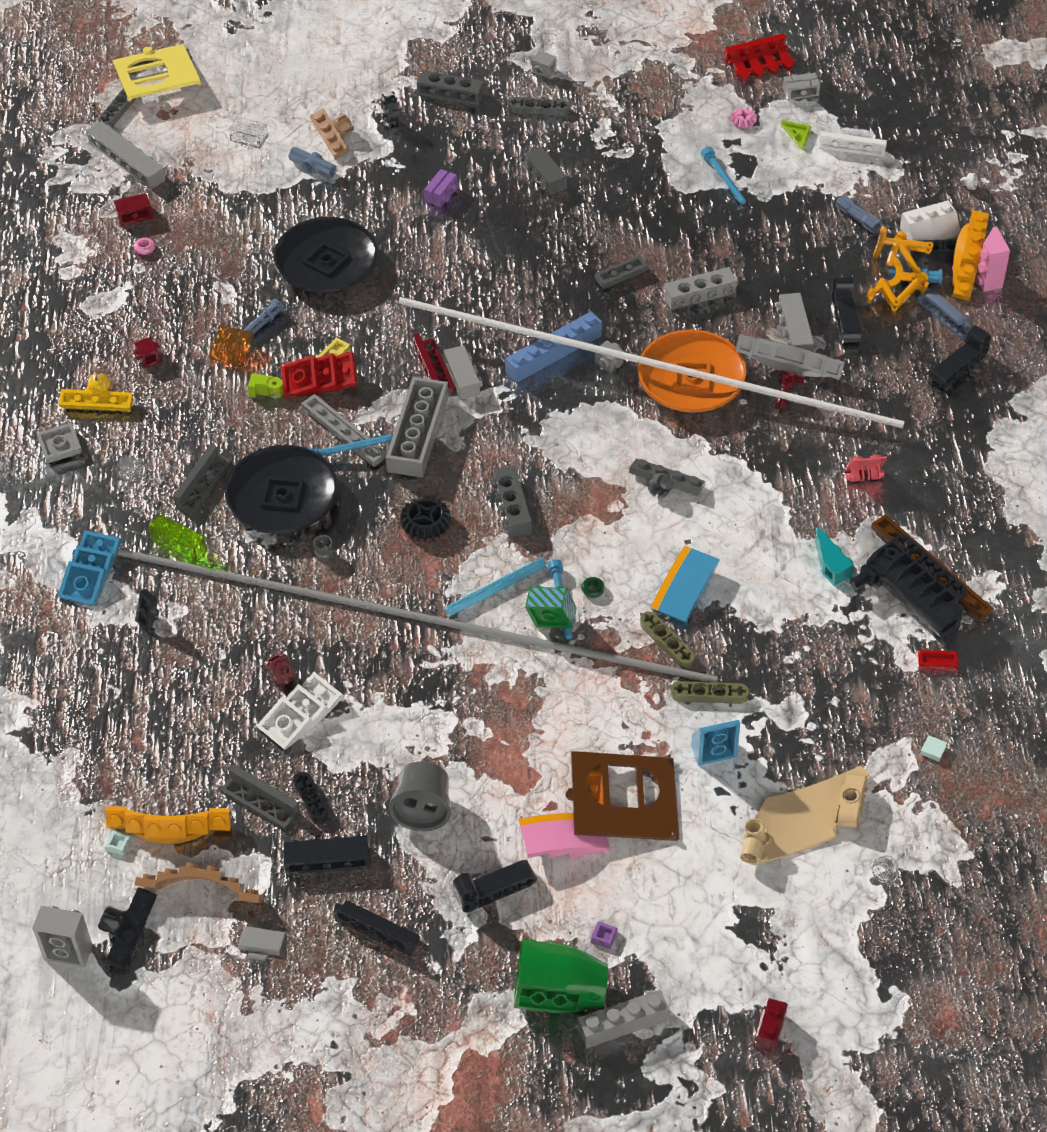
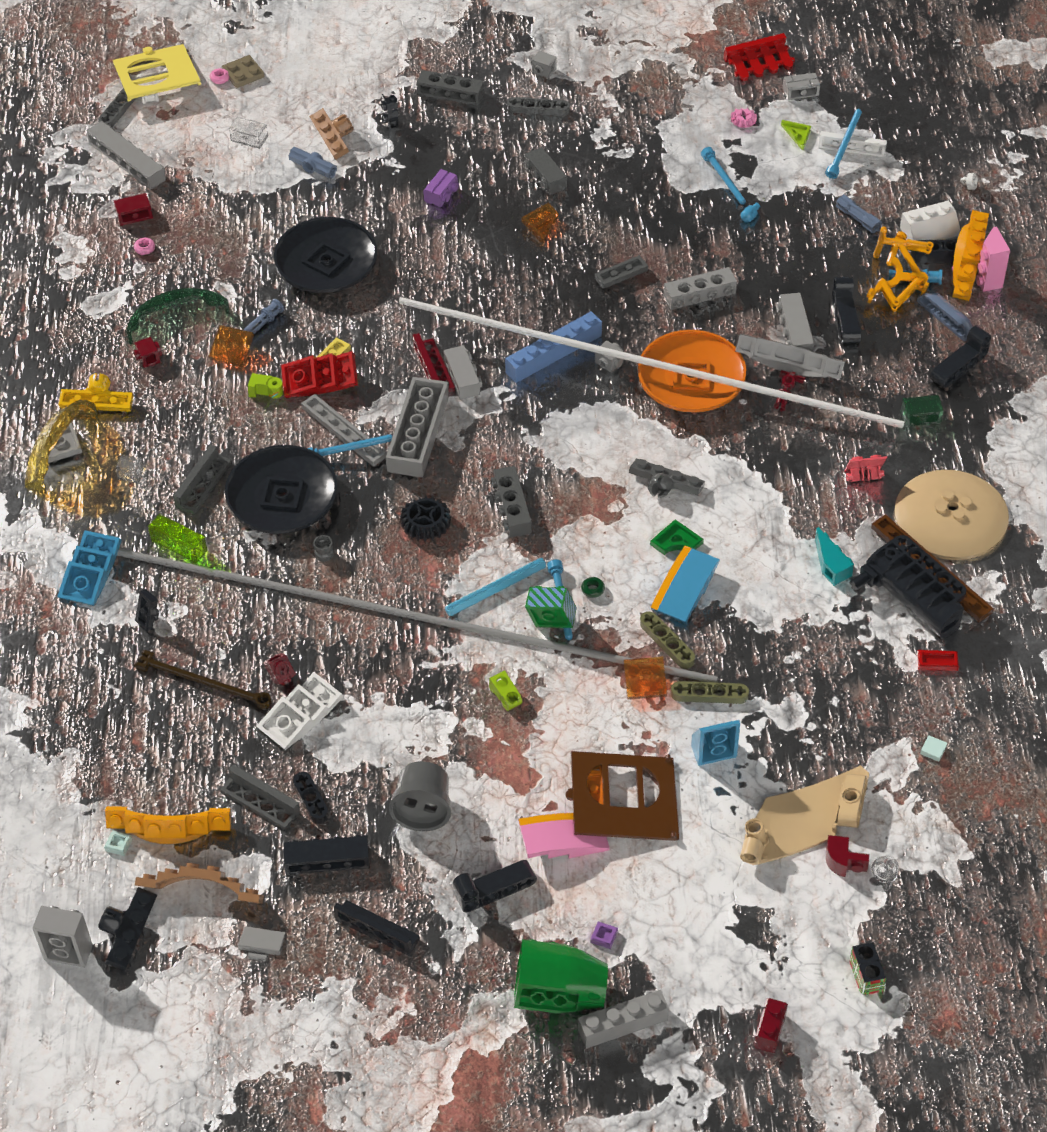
(47, 439): none -> clear yellow windscreen
(147, 660): none -> dark brown hinge
(170, 299): none -> clear green windscreen
(224, 77): none -> bright pink piece
(243, 71): none -> dark tan plate
(505, 690): none -> lime leg
(541, 221): none -> clear orange wing
(645, 678): none -> clear orange plate
(675, 537): none -> green tile
(750, 212): none -> dark azure cylinder
(833, 170): none -> dark azure piece
(840, 860): none -> dark red brick
(865, 984): none -> piece
(922, 410): none -> clear green brick
(948, 534): none -> tan dish

